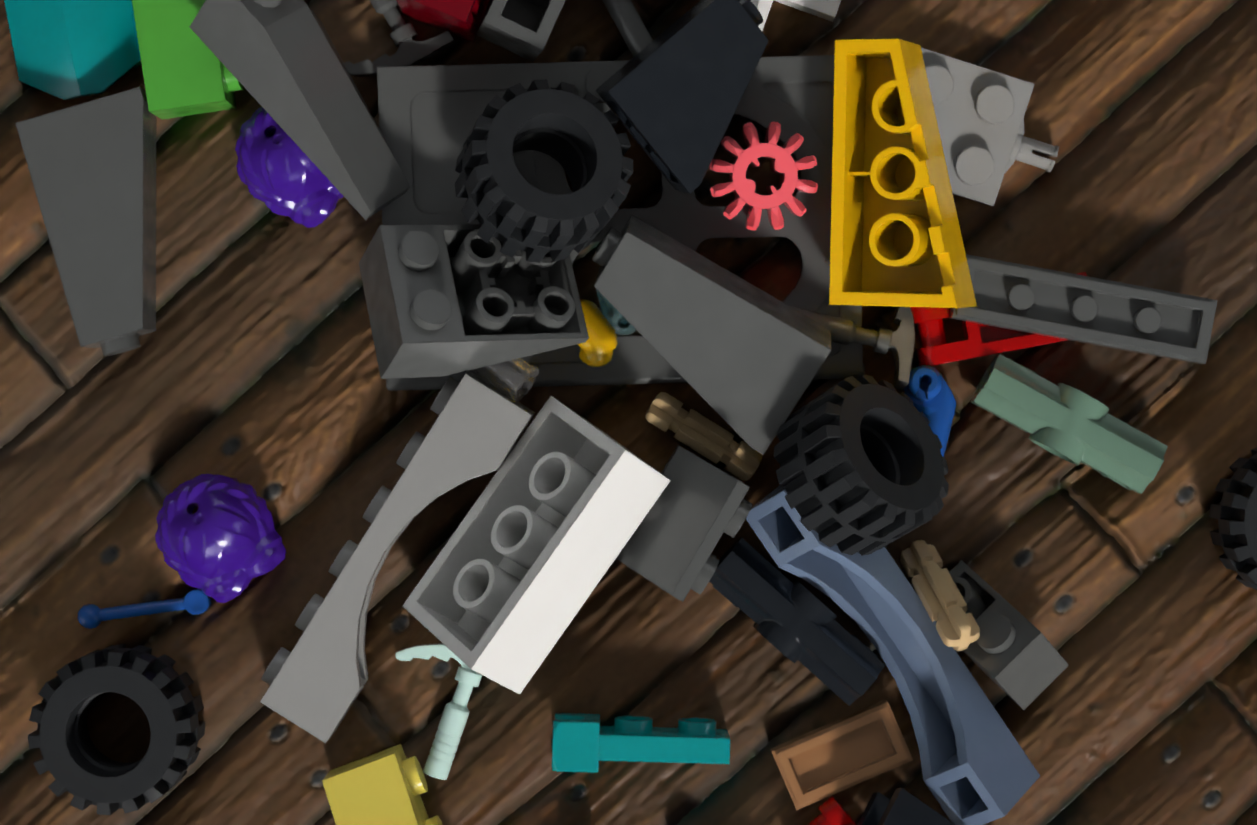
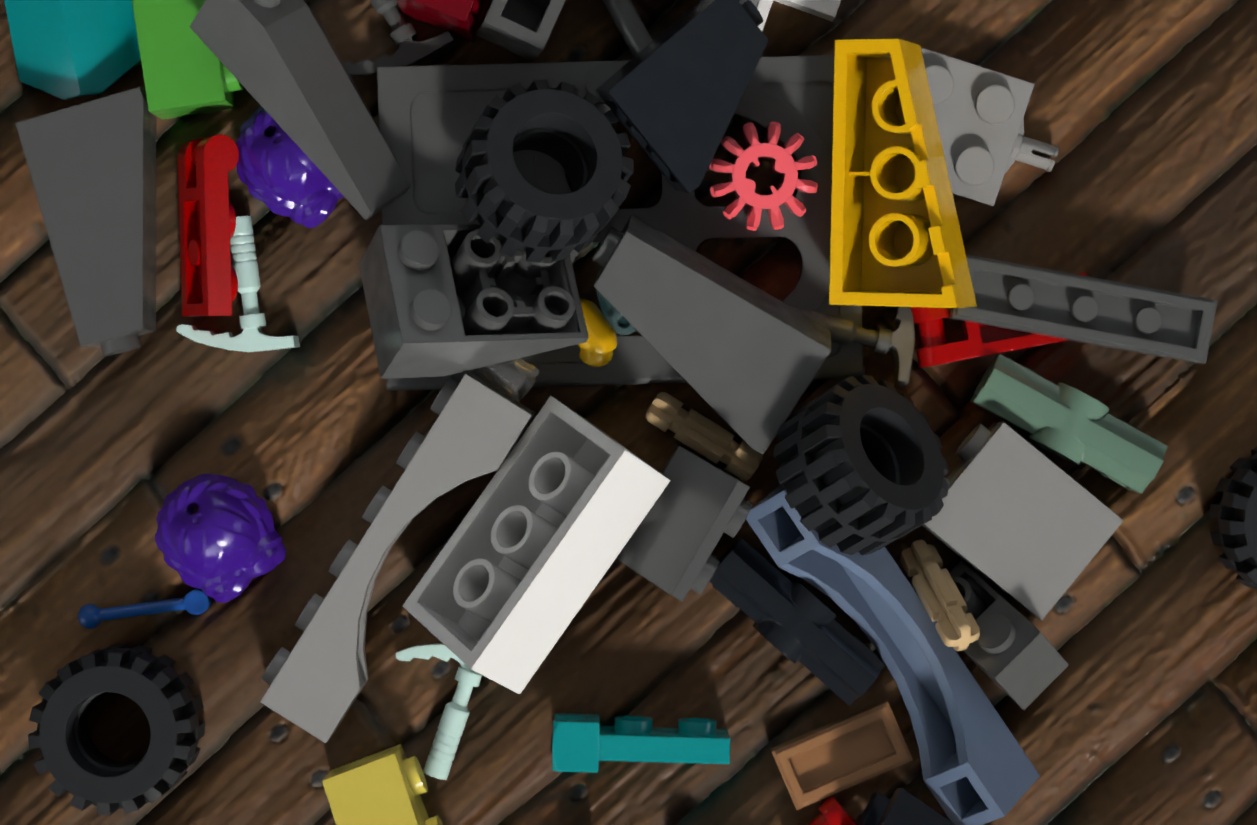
(206, 225): none -> red plate
(246, 267): none -> light aqua piece
(934, 398): blue arm -> none
(1020, 518): none -> light grey brick

